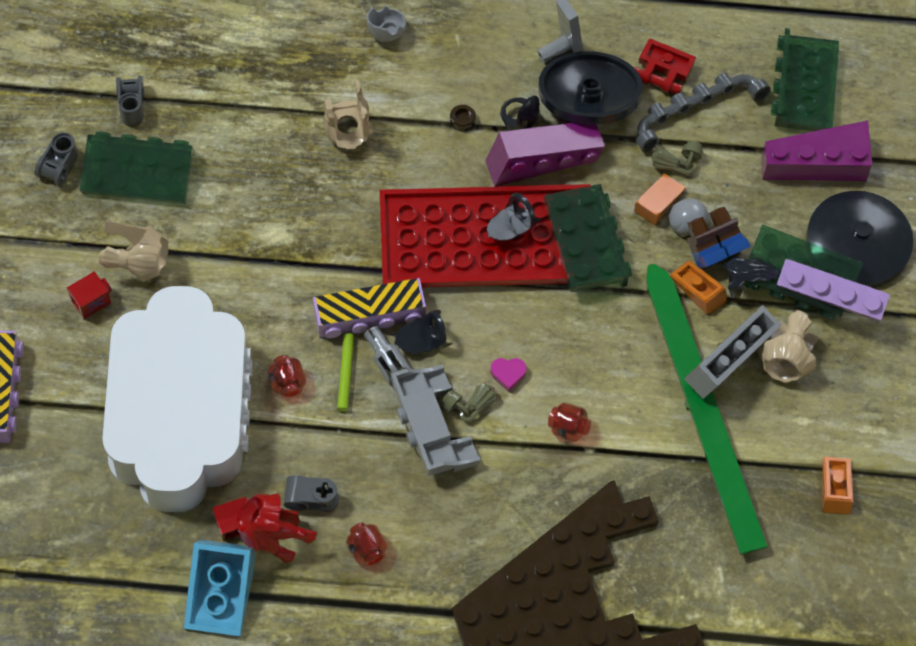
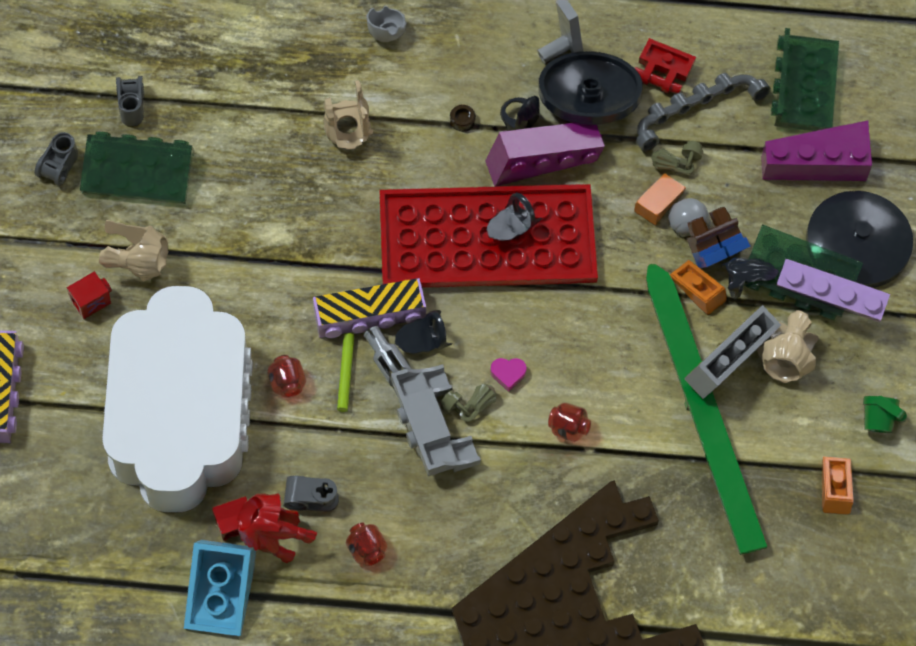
(587, 238): clear green bracket -> none
(881, 413): none -> green piece

